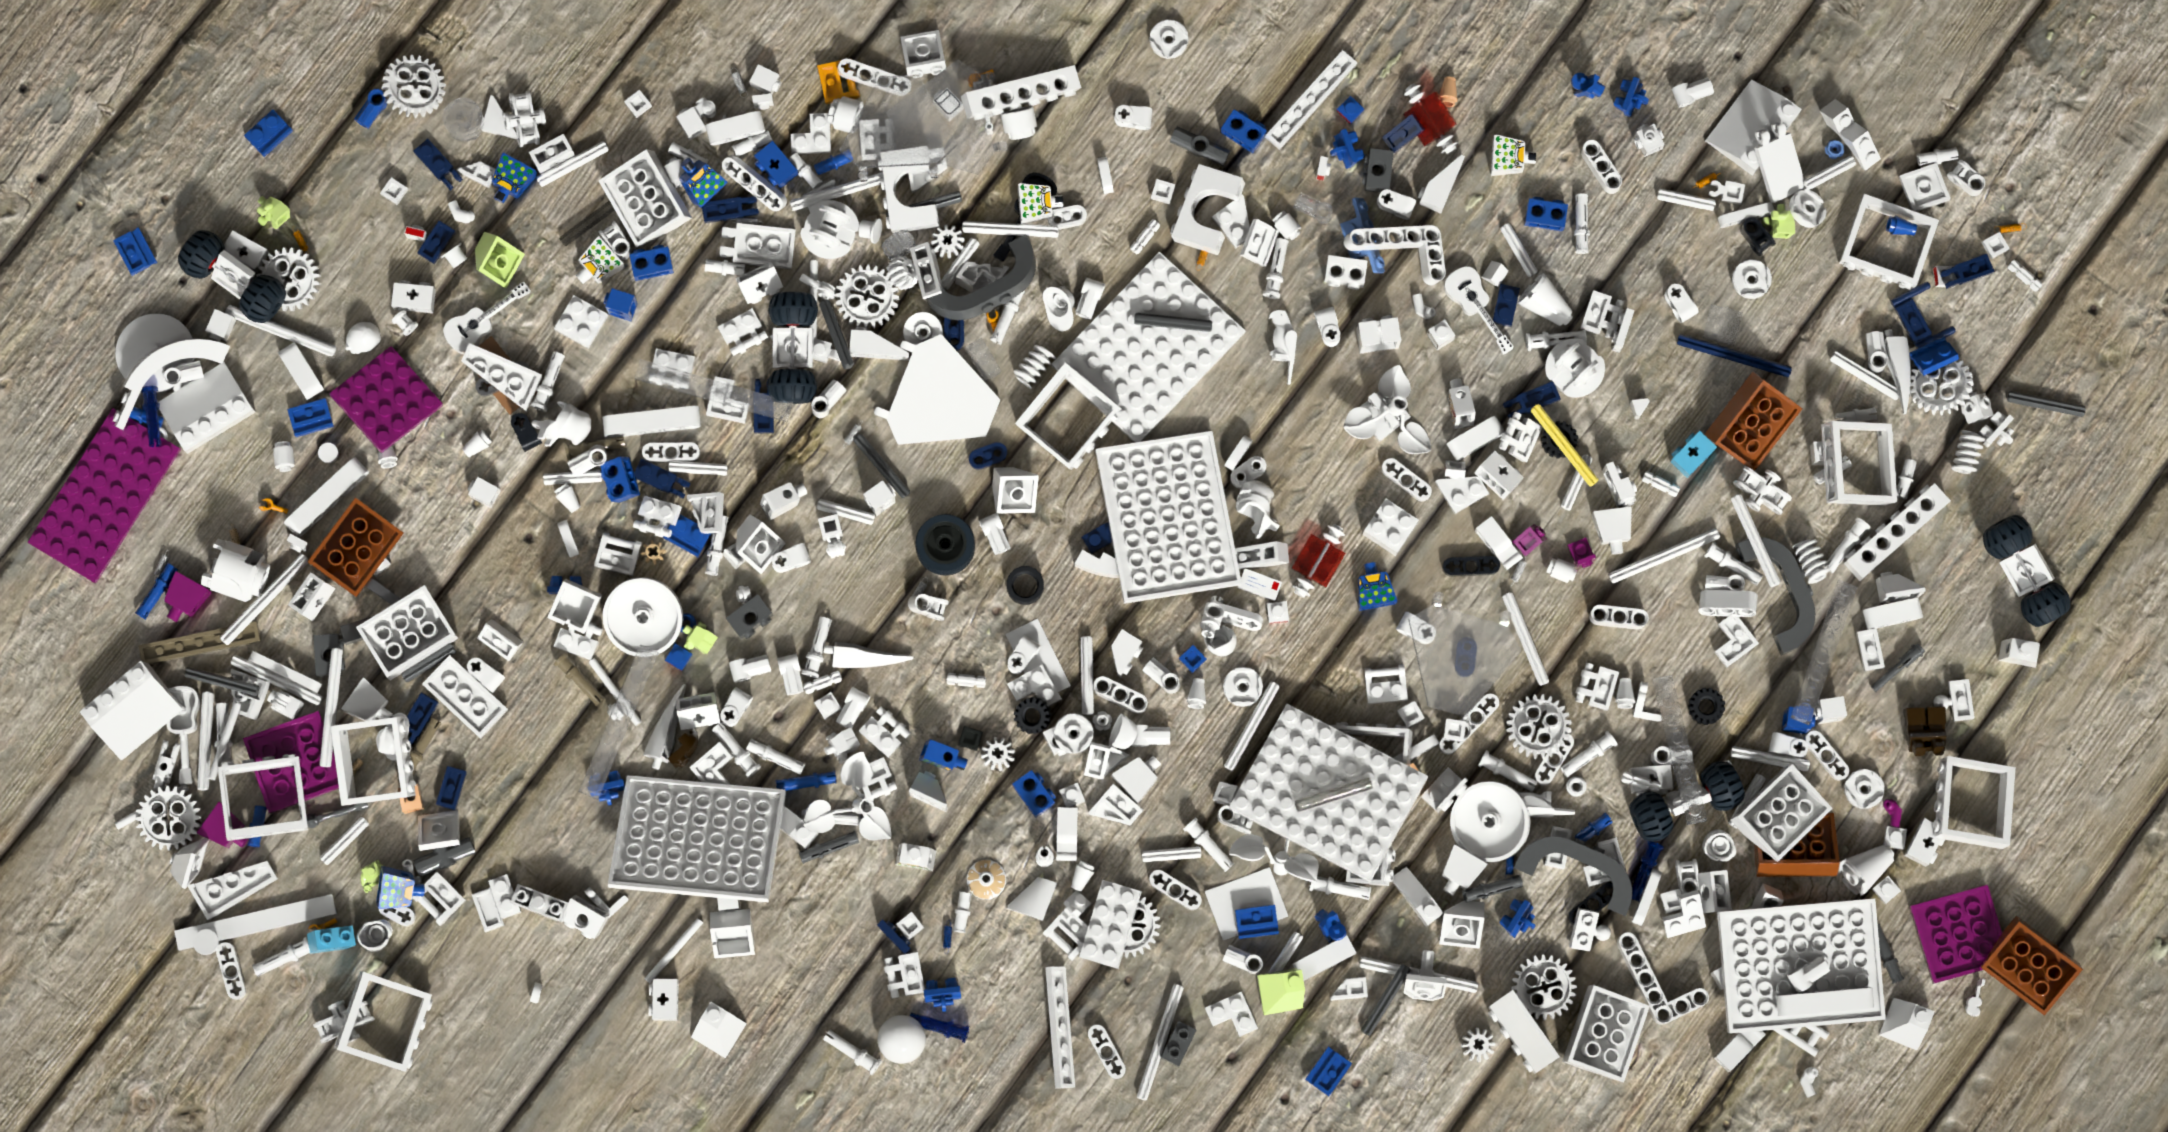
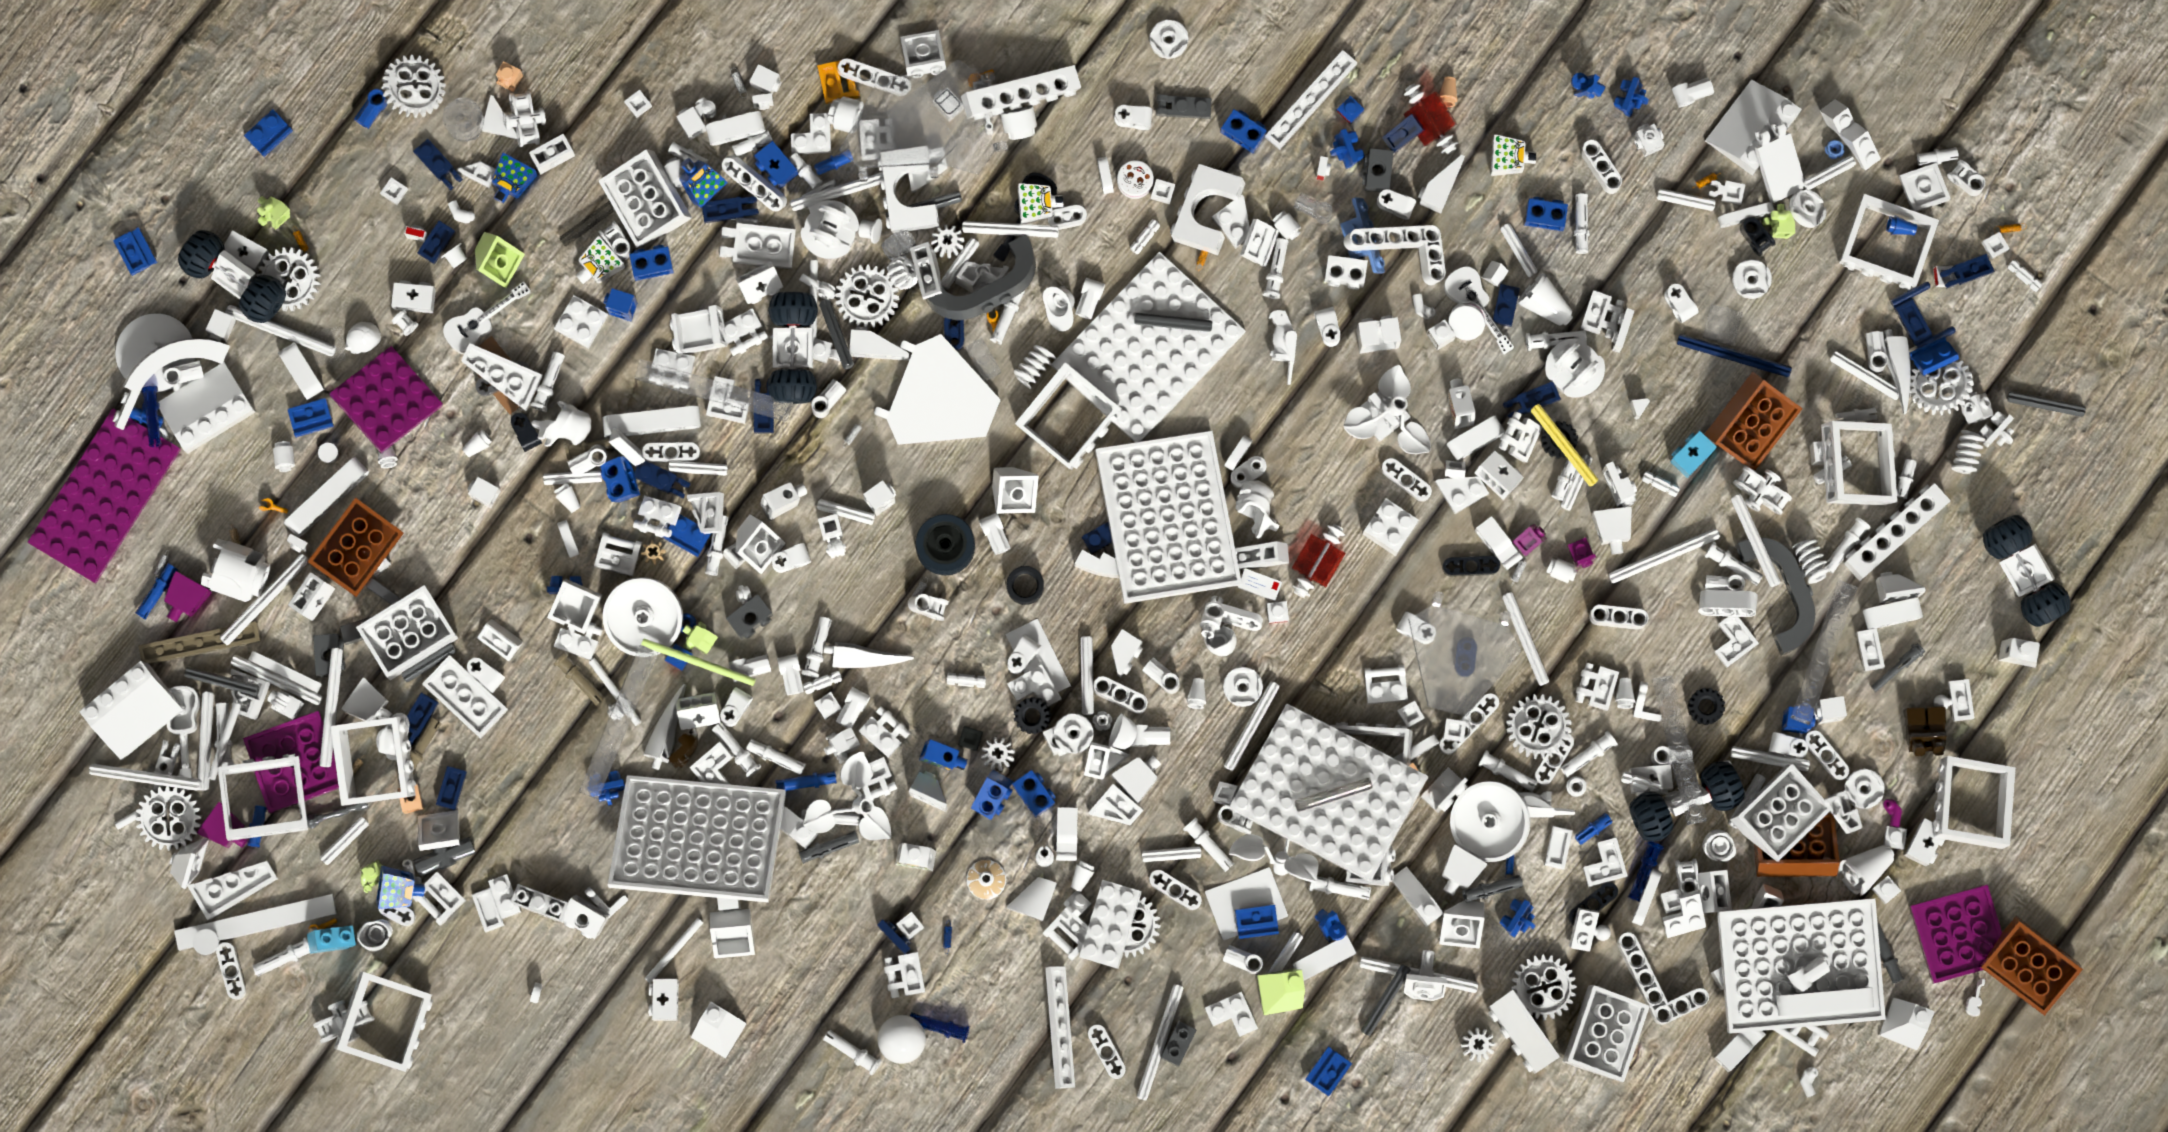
(145, 777): none -> white axle
(509, 76): none -> light nougat brick
(572, 163): white axle -> none
(626, 447): none -> white slope
(698, 330): none -> white panel
(699, 662): none -> yellowish green piece
(724, 267): white pin -> none
(882, 466): dark grey axle -> none
(918, 322): white dish -> none
(942, 996): blue hips -> none
(962, 912): white pin -> none
(988, 456): dark blue plate -> none
(989, 793): none -> blue brick
(1072, 795): white plate -> none
(1135, 179): none -> white head
(1184, 107): none -> dark grey plate
(1192, 659): blue plate -> none
(1211, 151): dark grey piece -> none
(1351, 989): white tile -> none
(1375, 589): blue torso -> none
(1467, 320): none -> white head
(1564, 481): none -> white pin
(1593, 857): dark grey arch -> none
(1841, 810): none -> white slope

